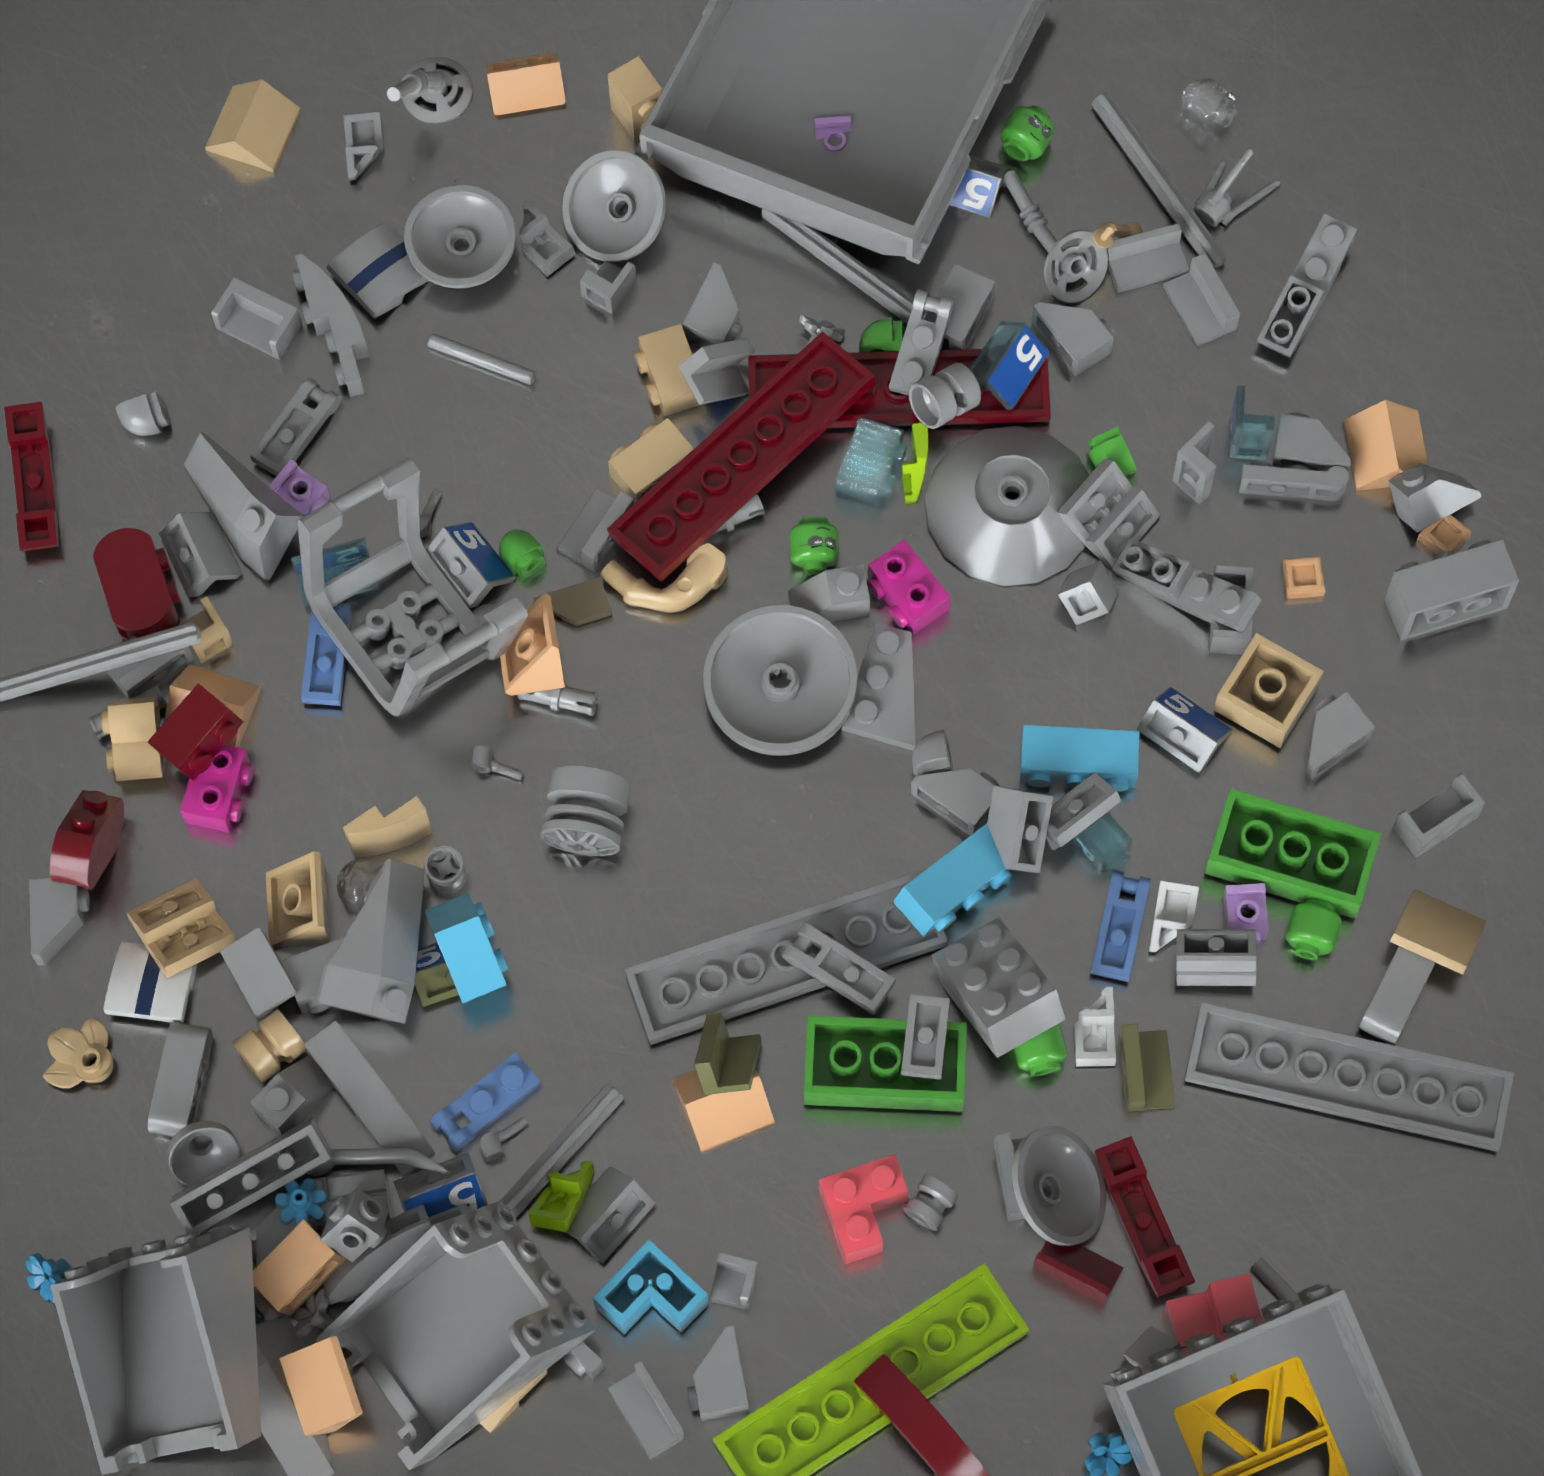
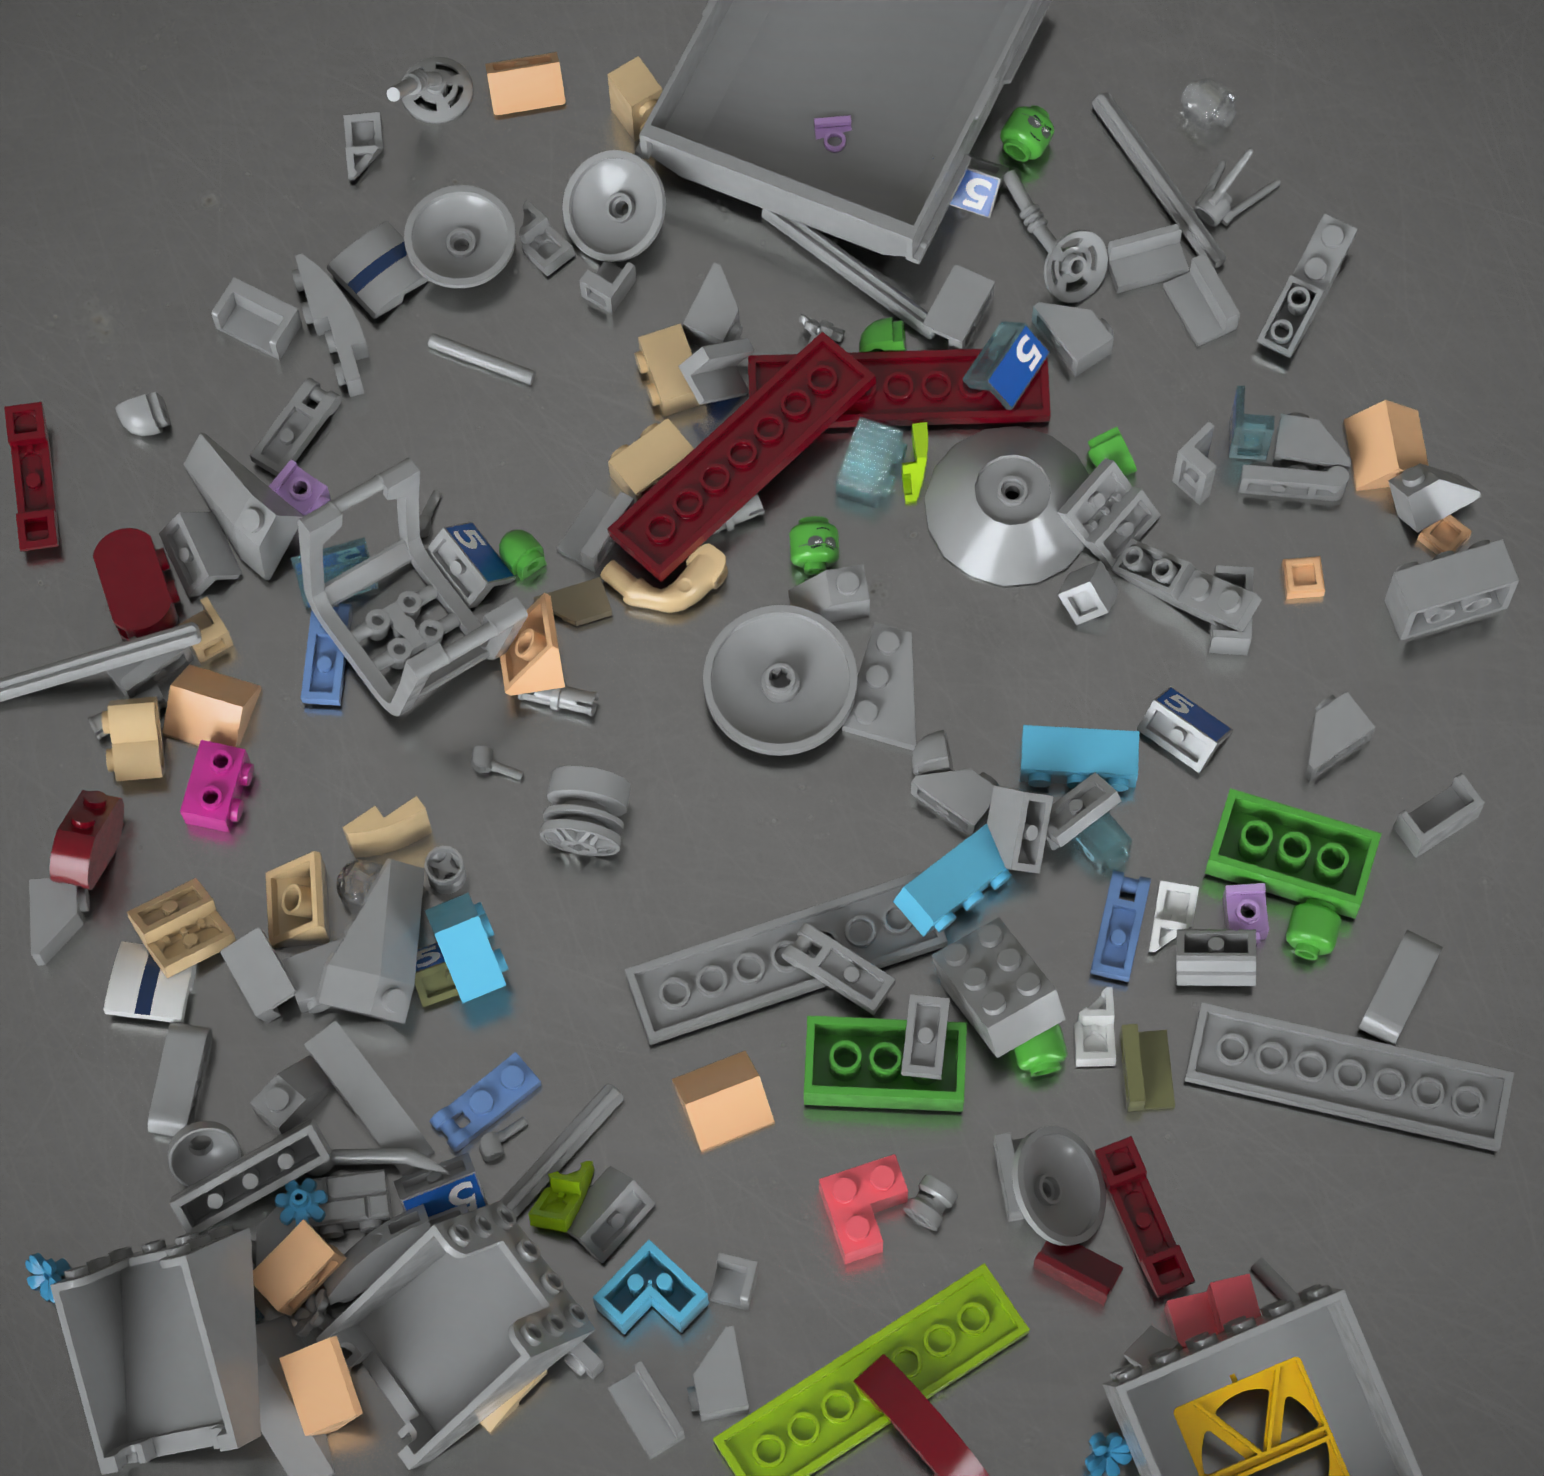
(74, 1053): tan plate -> none
(196, 732): dark red brick -> none
(254, 125): tan slope -> none
(269, 1046): tan wheel -> none
(358, 1217): light grey brick -> none
(725, 1061): olive panel -> none
(907, 588): dark pink brick -> none
(921, 342): light grey plate -> none
(944, 395): light grey wheel -> none
(1104, 233): tan piece -> none
(1268, 690): tan brick -> none
(1438, 931): tan slope -> none

